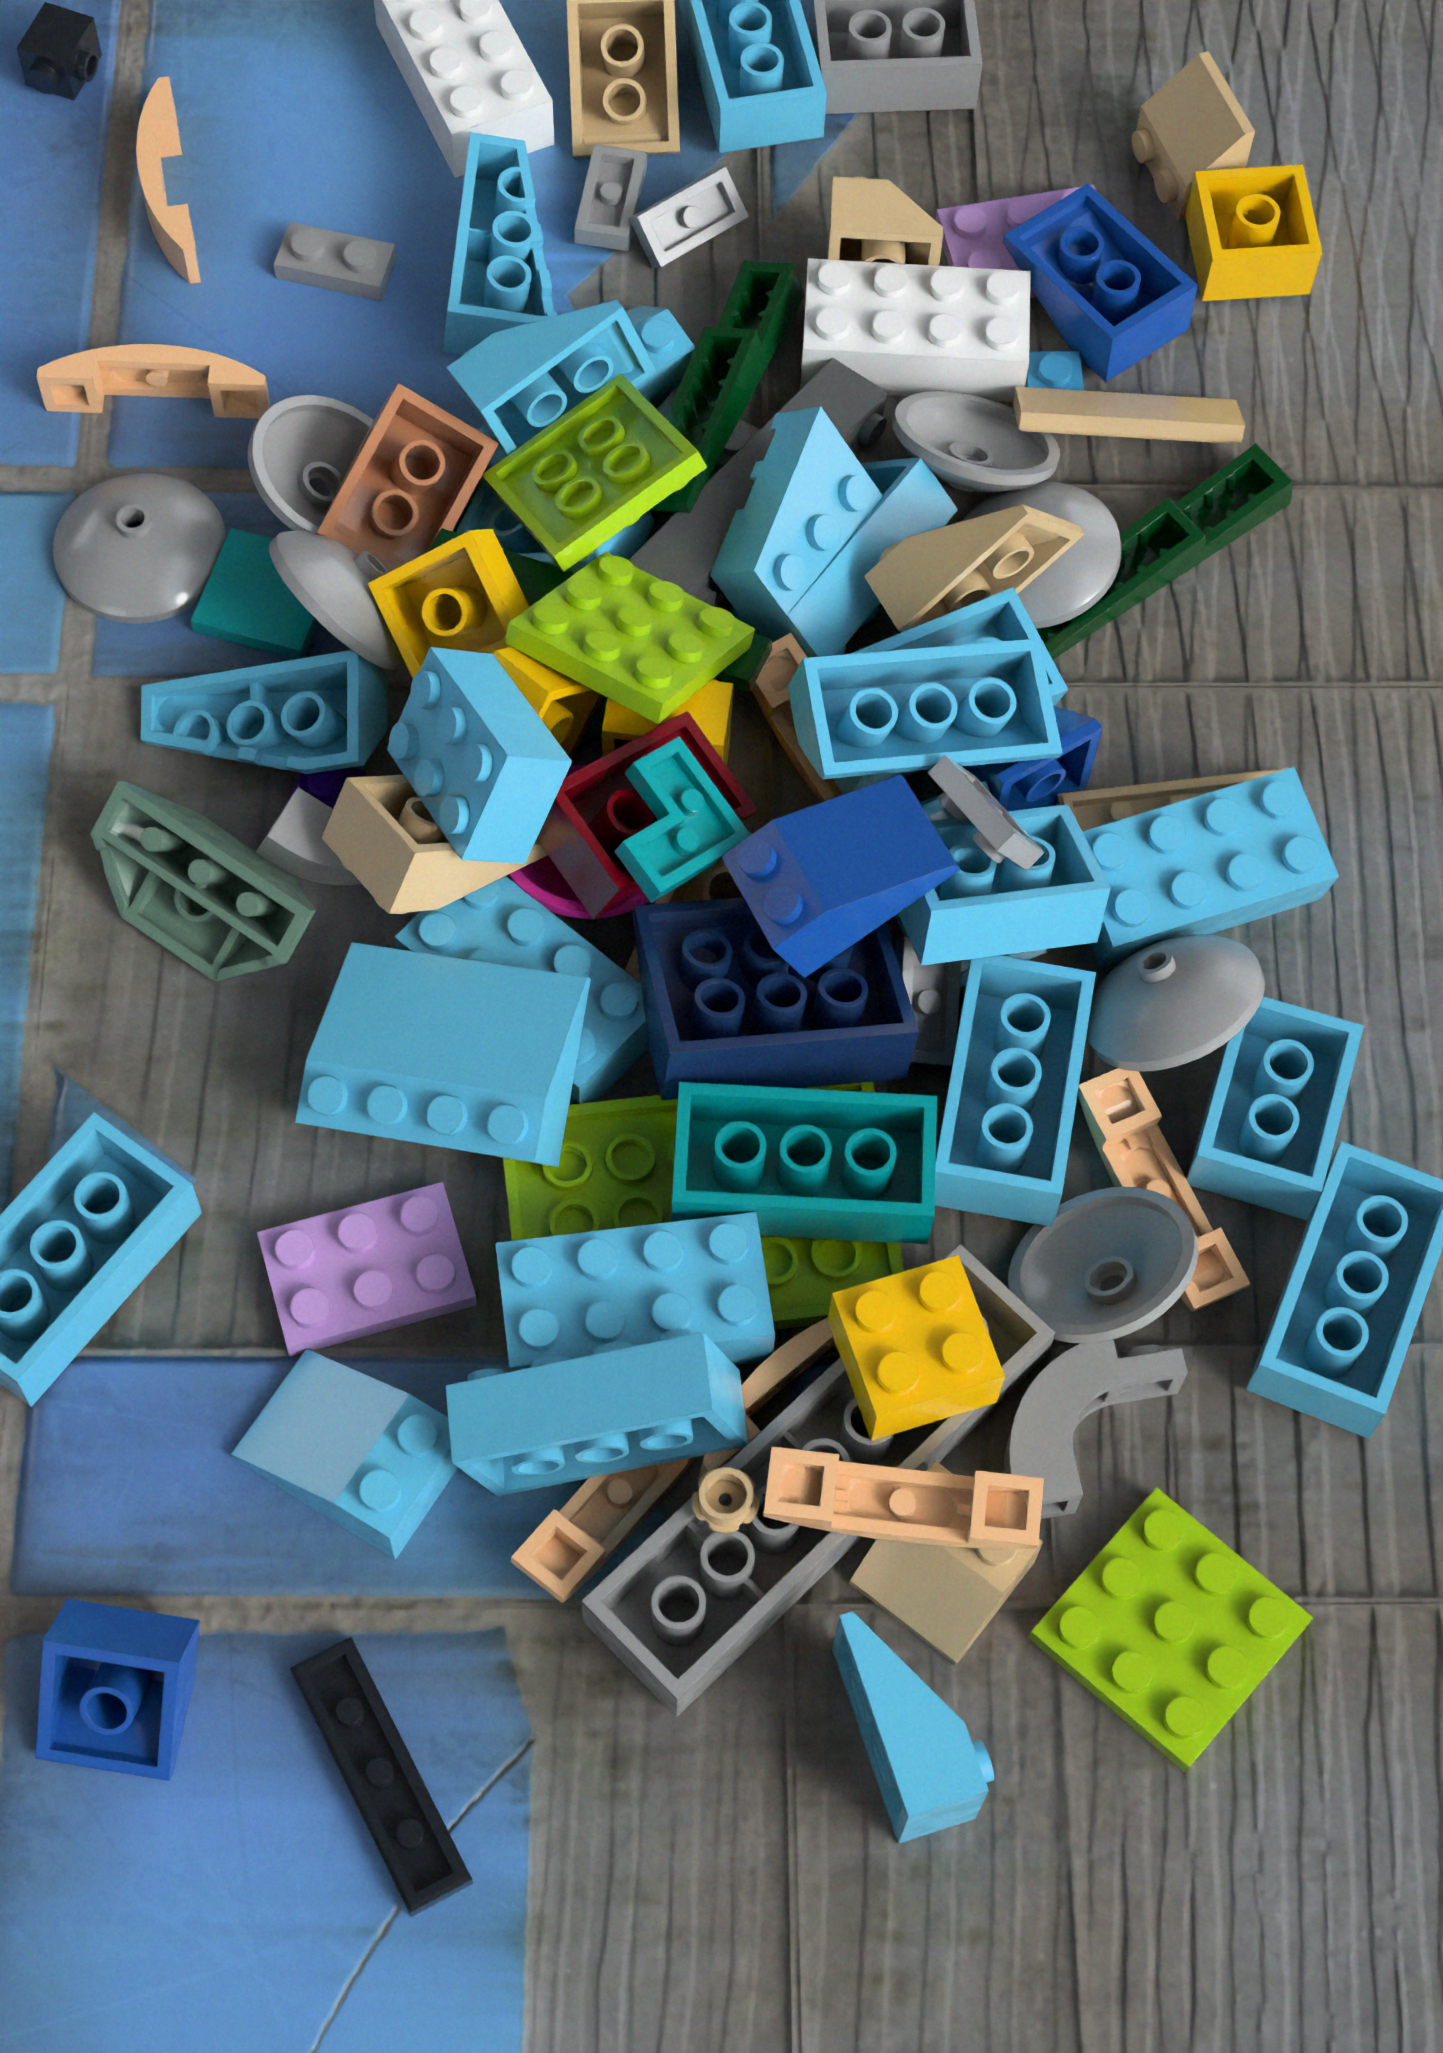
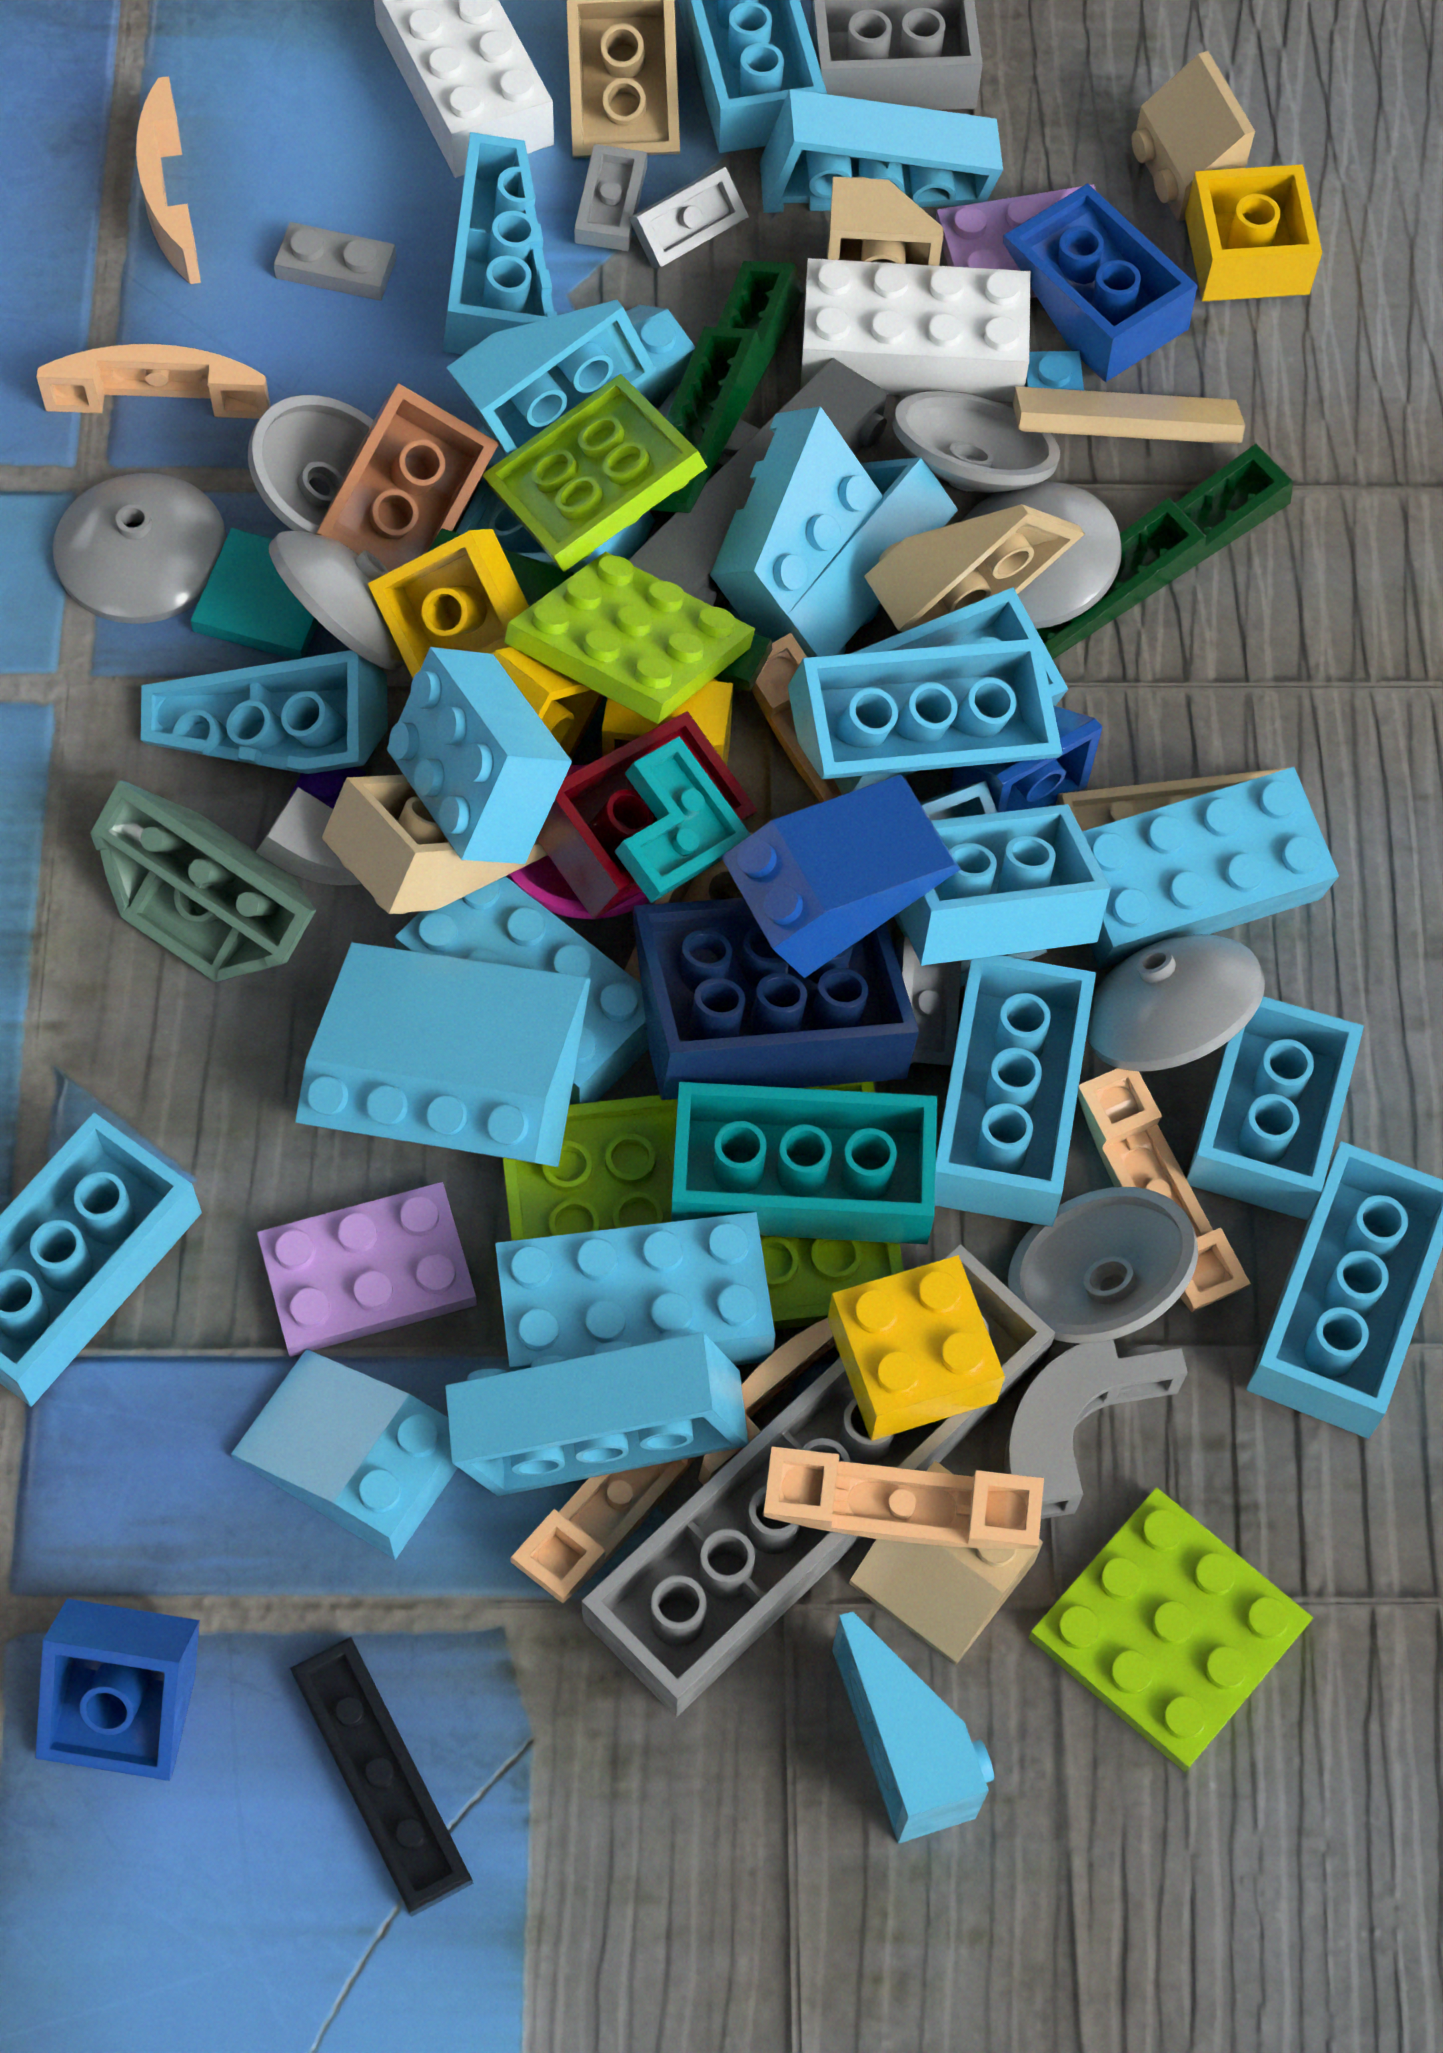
(59, 51): black brick -> none
(725, 1482): tan plate -> none
(922, 151): none -> medium azure wedge
(970, 800): light grey plate -> none

